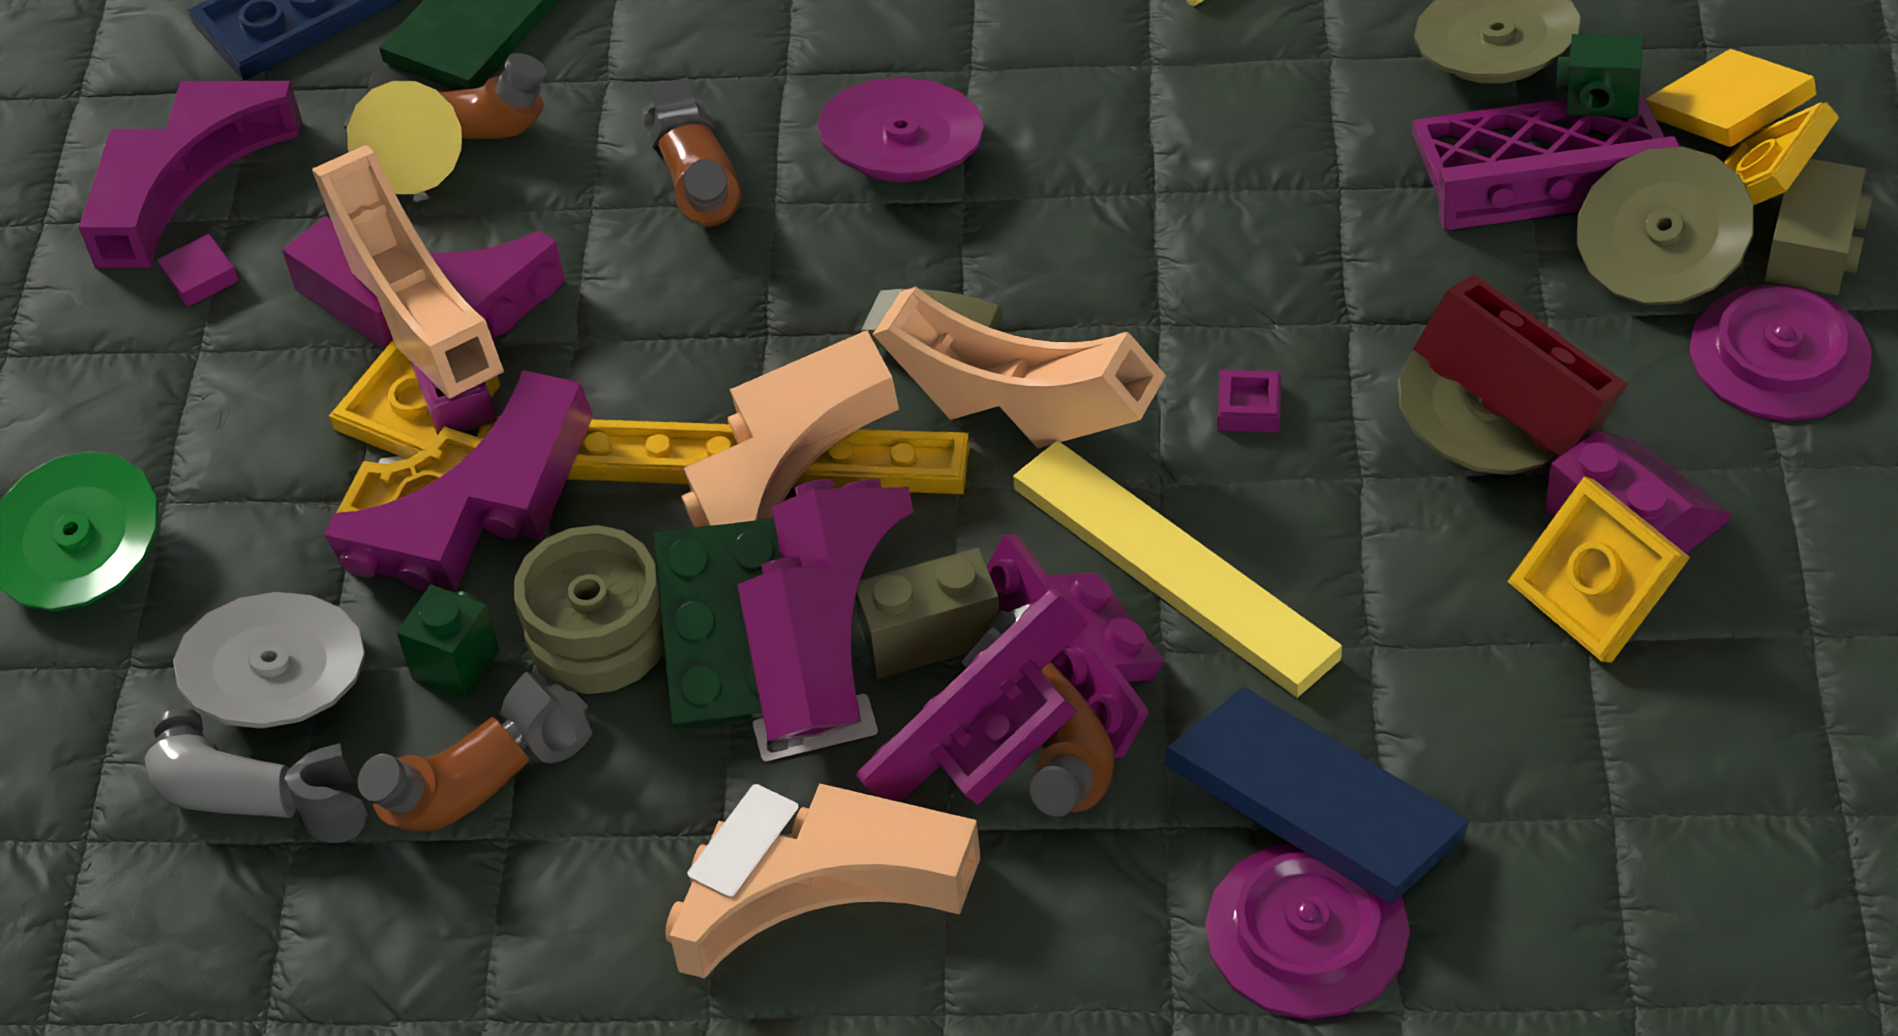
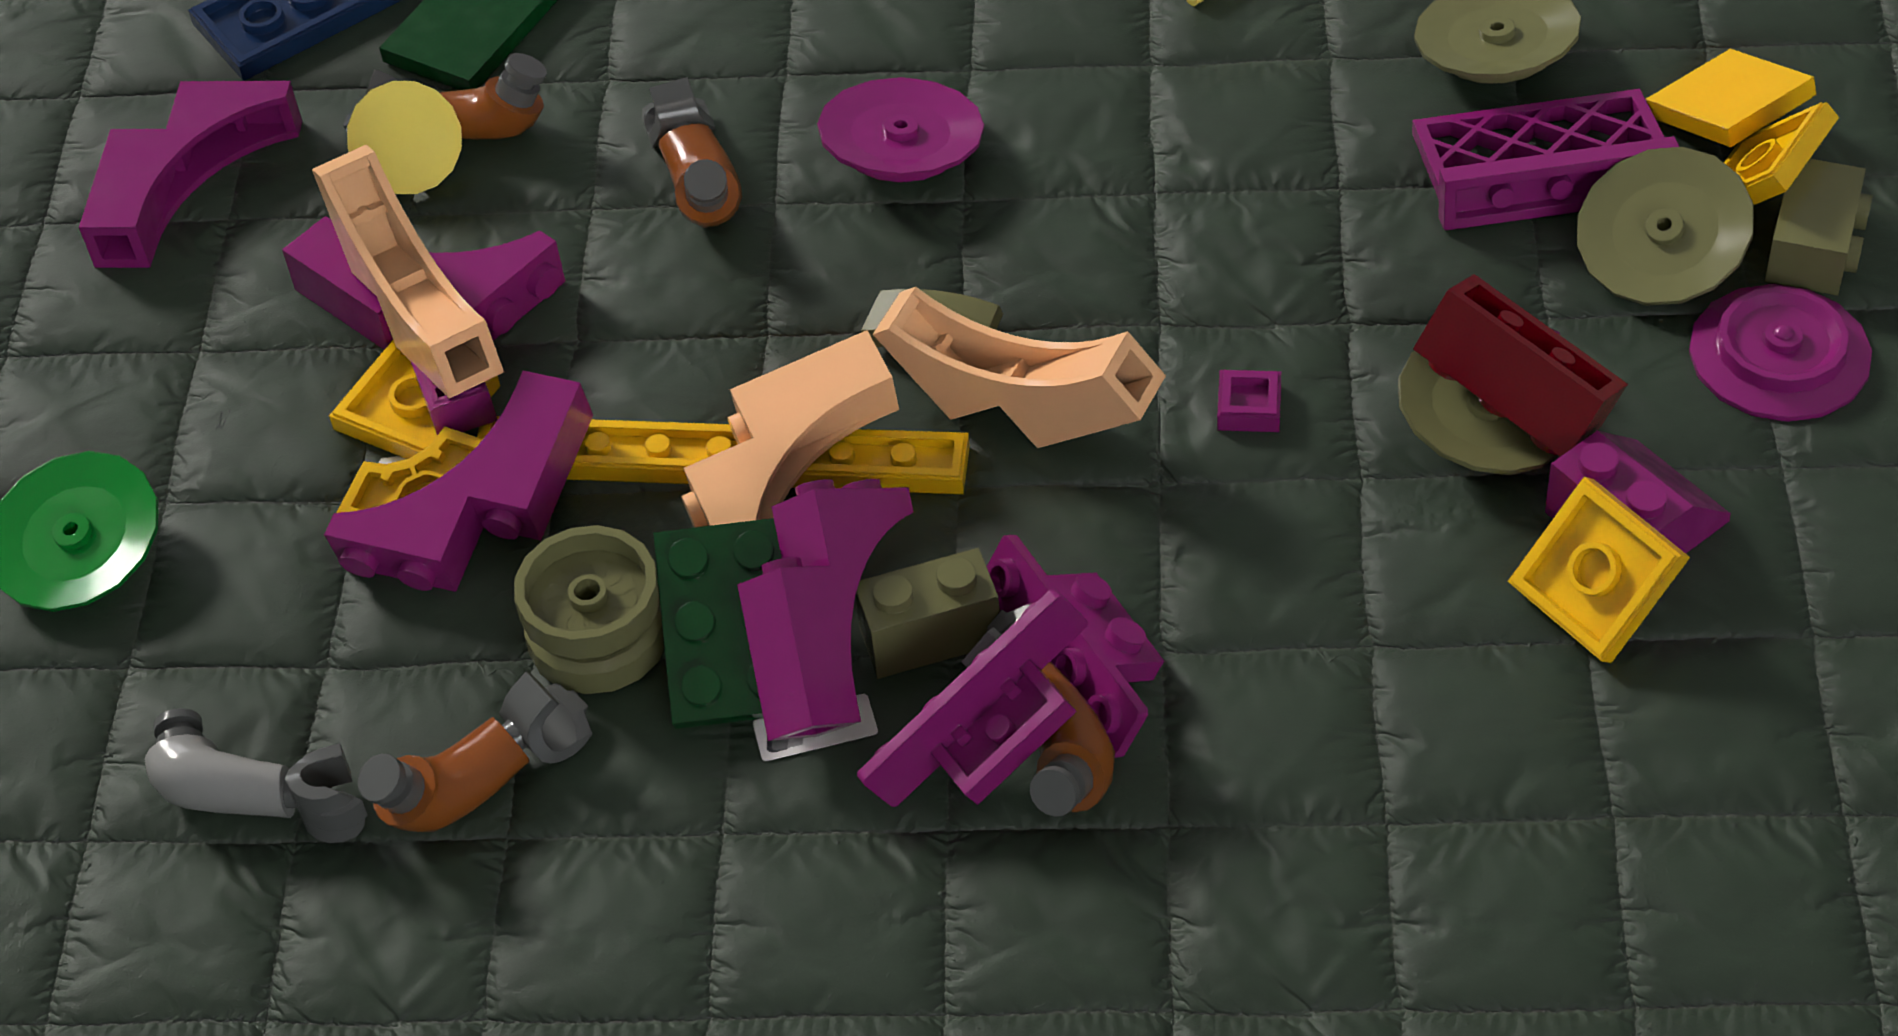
(197, 270): magenta tile -> none
(268, 660): light grey piece -> none
(448, 641): dark green brick -> none
(743, 840): white sticker -> none
(839, 853): light nougat arch -> none
(1178, 569): light yellow tile -> none
(1303, 935): magenta piece -> none
(1317, 794): dark blue tile -> none
(1602, 75): dark green brick -> none

